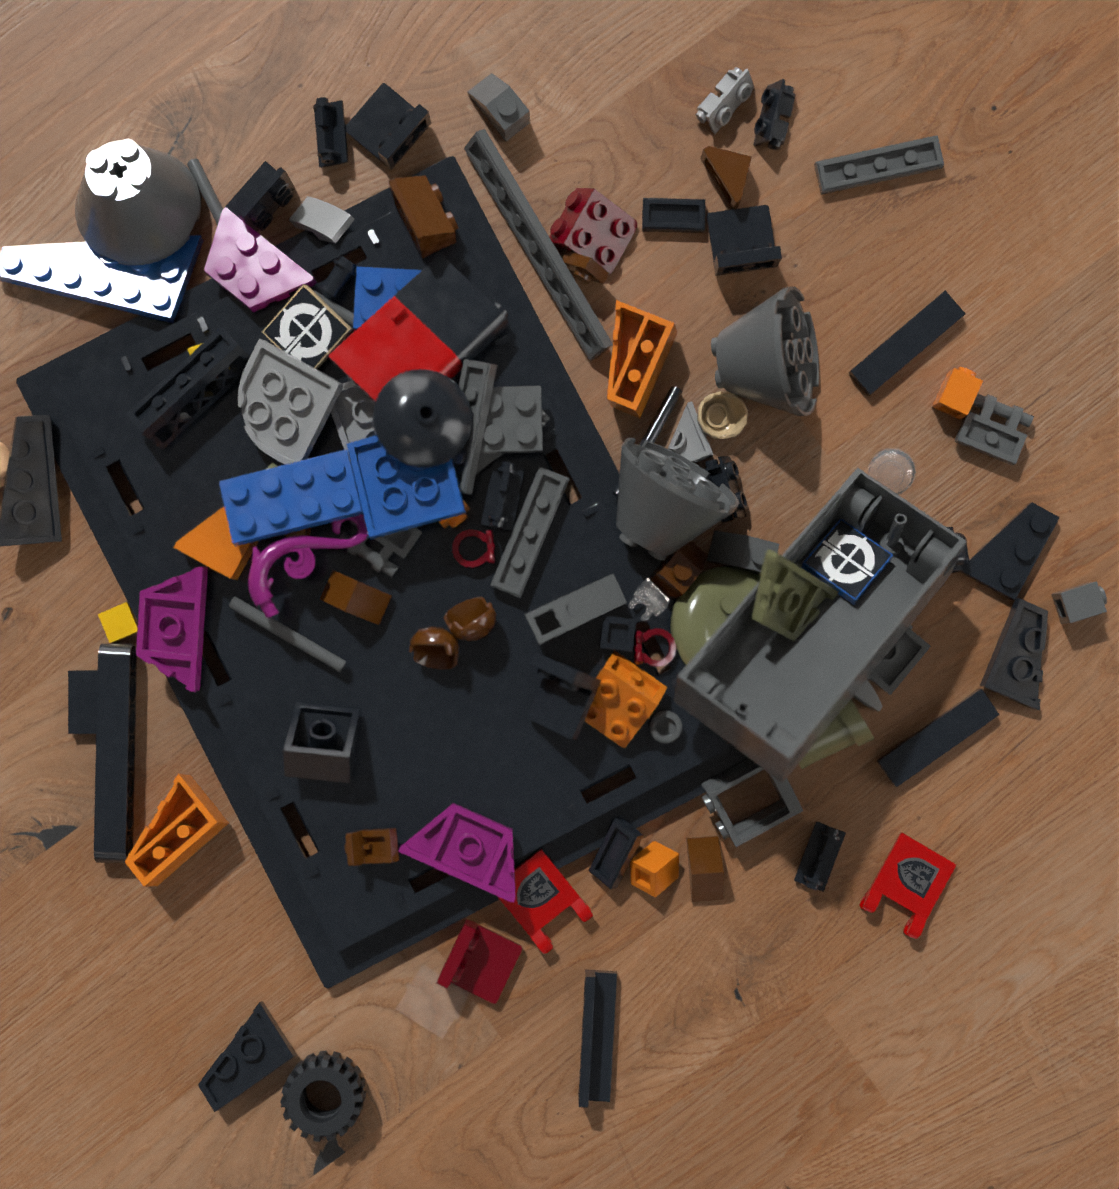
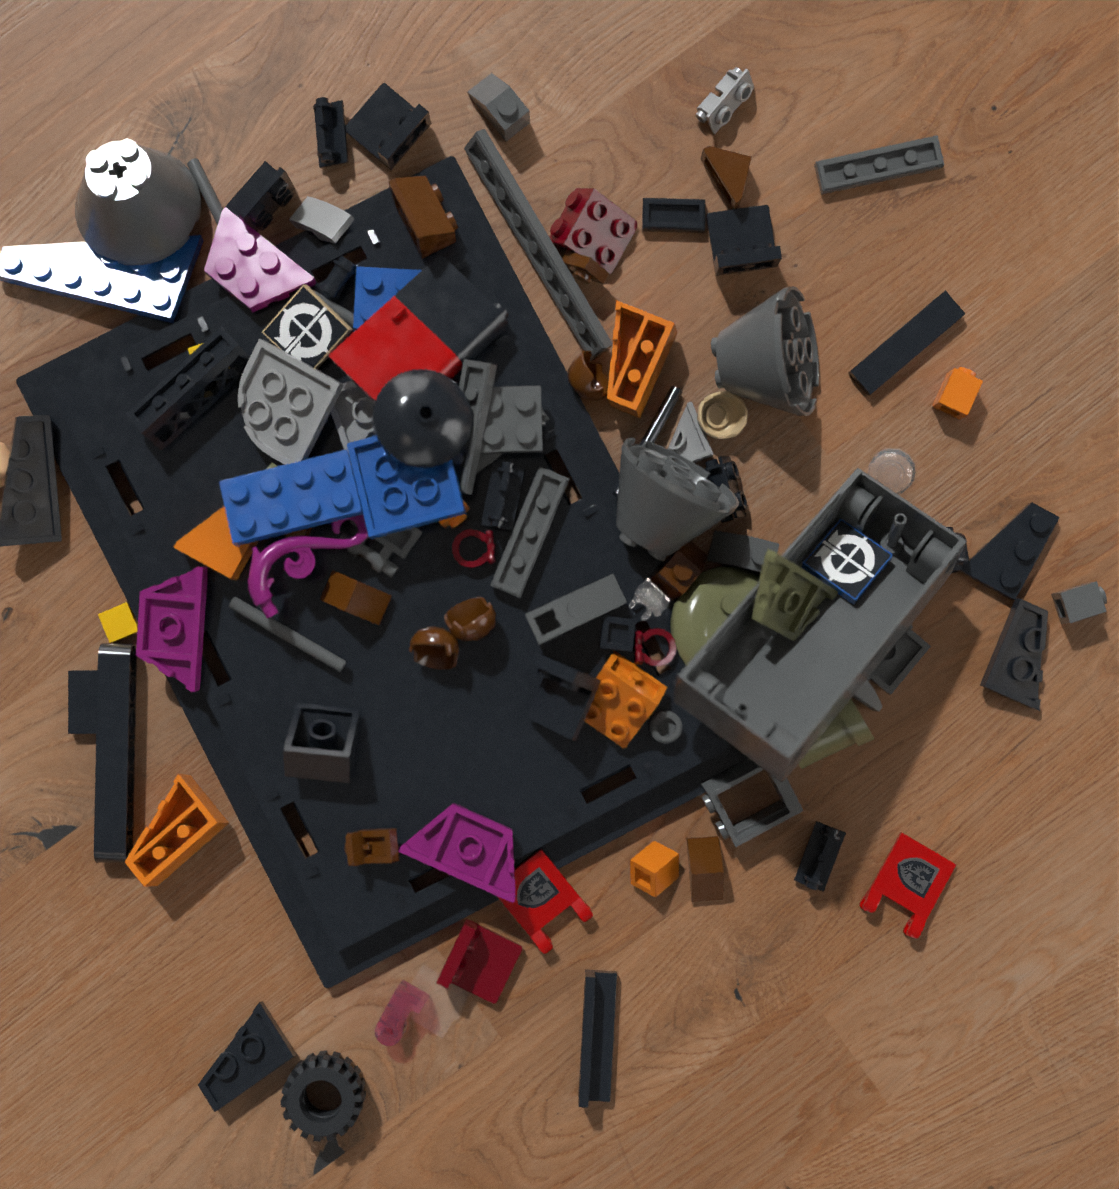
(394, 1018): none -> clear pink leg
(587, 378): none -> reddish brown hair
(616, 853): black tile -> none
(776, 101): black hinge -> none
(938, 737): black tile -> none
(991, 437): dark grey plate -> none

